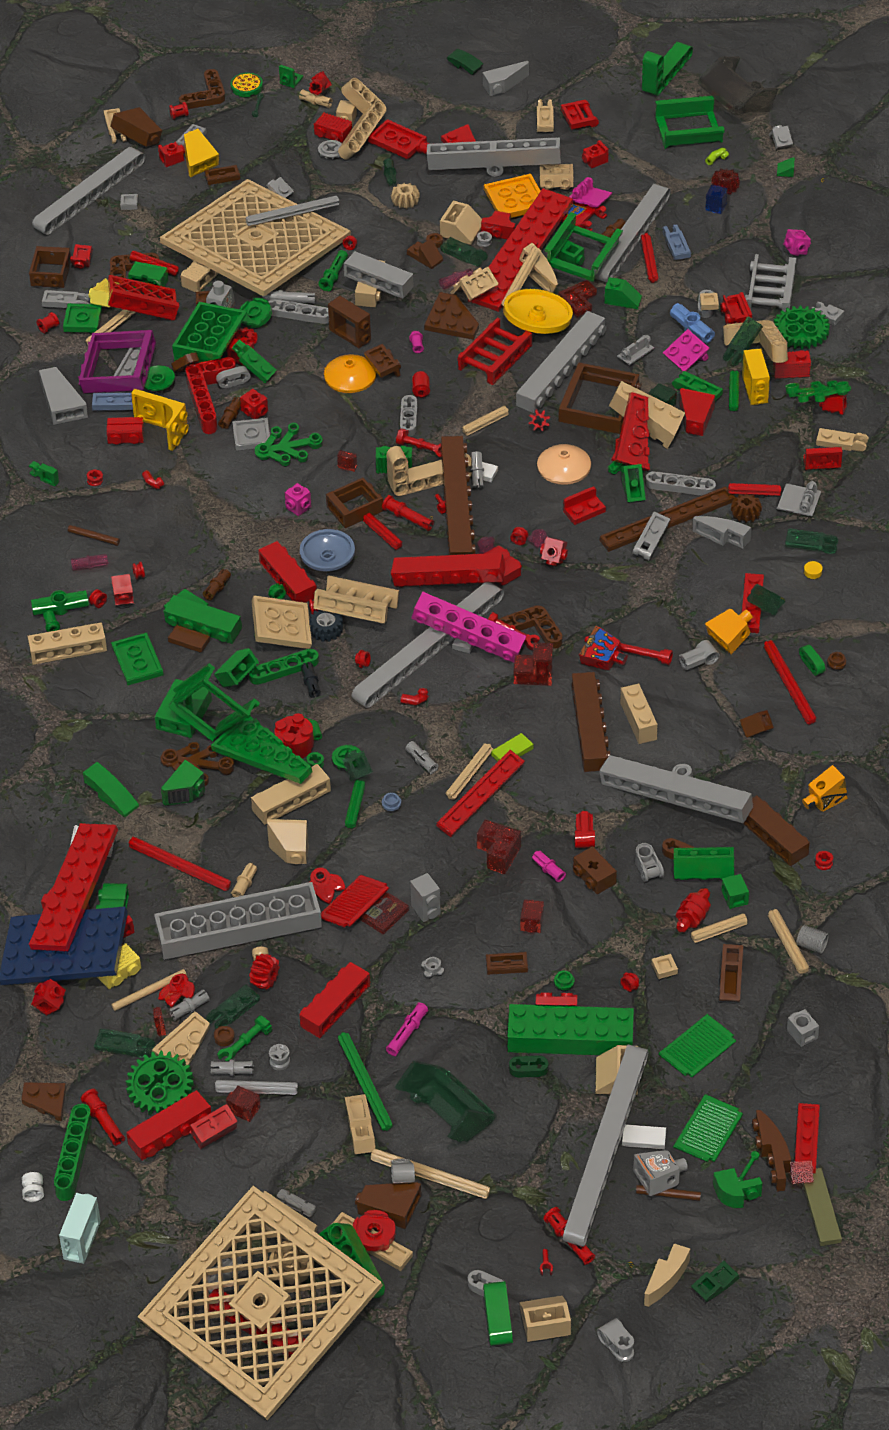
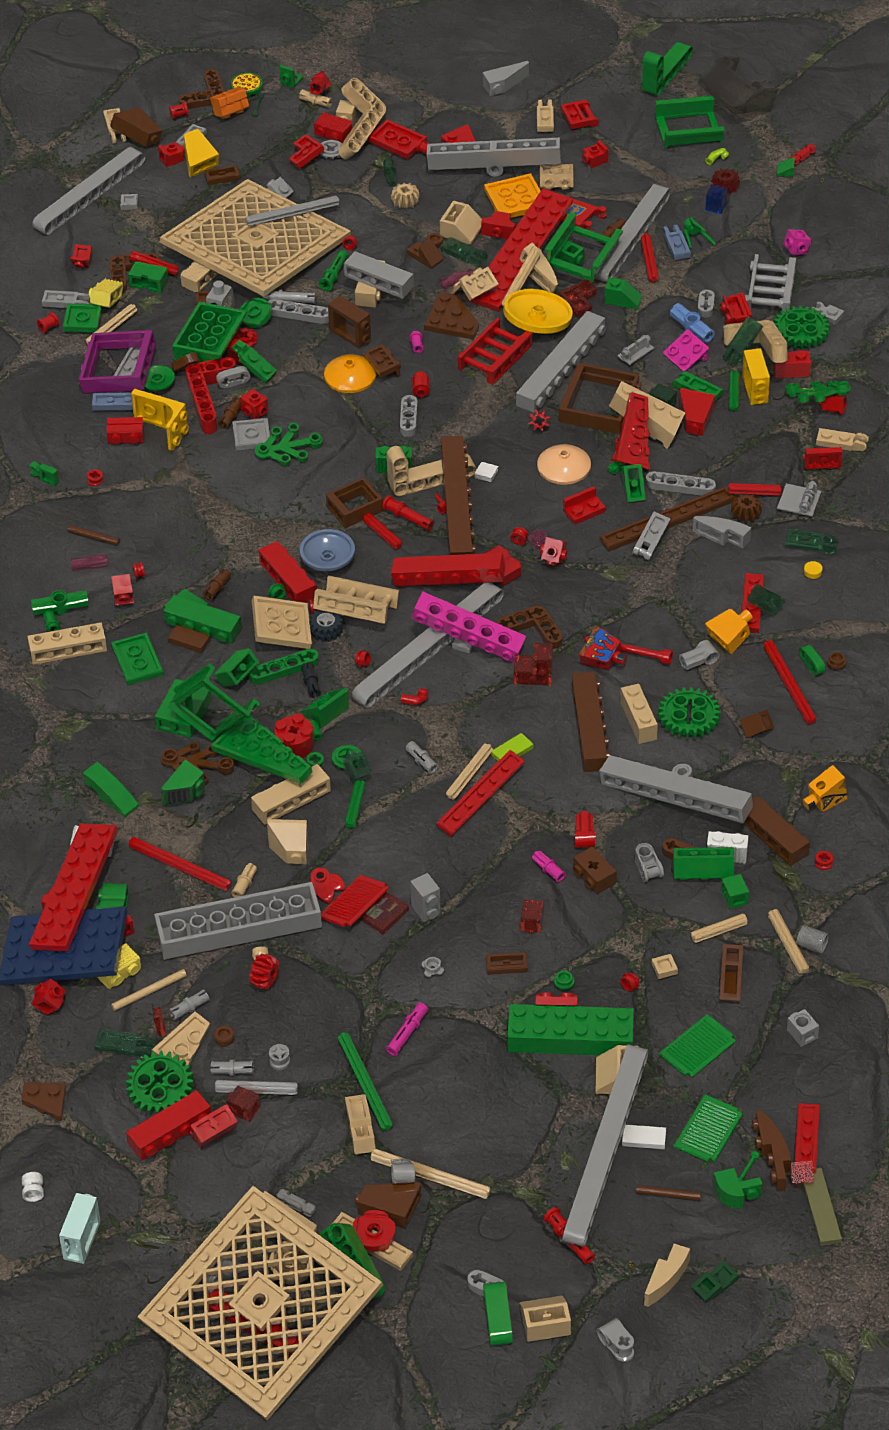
(43, 256): reddish brown window -> none
(61, 397): light grey slope -> none
(73, 1152): green beam -> none
(97, 598): red bush -> none
(99, 1110): red pin -> none
(135, 301): red fence -> none
(151, 481): red arm -> none
(177, 987): red plate -> none
(229, 102): none -> orange brick
(233, 1007): clear green hinge -> none
(261, 1024): green piece -> none
(298, 499): dark pink brick -> none
(308, 150): none -> red plate
(328, 707): none -> green slope
(334, 999): red brick -> none
(347, 460): clear red plate -> none
(391, 802): sand blue plate -> none
(402, 438): red piece -> none
(448, 1098): clear green windscreen -> none
(466, 60): dark green slope -> none
(477, 470): light grey axle -> none
(483, 542): clear pink plate -> none
(484, 235): light grey bush -> none
(485, 420): tan axle -> none
(494, 617): red piece -> none
(500, 843): clear red brick -> none
(528, 1066): dark green beam -> none
(546, 1264): red hand -> none
(588, 195): dark pink hinge -> none
(658, 1170): light grey torso -> none
(674, 711): none -> green gear
(692, 227): none -> green plant
(693, 910): red piece -> none
(709, 301): tan plate -> none
(738, 841): none -> white brick
(781, 137): light grey bracket -> none
(803, 153): none -> red axle

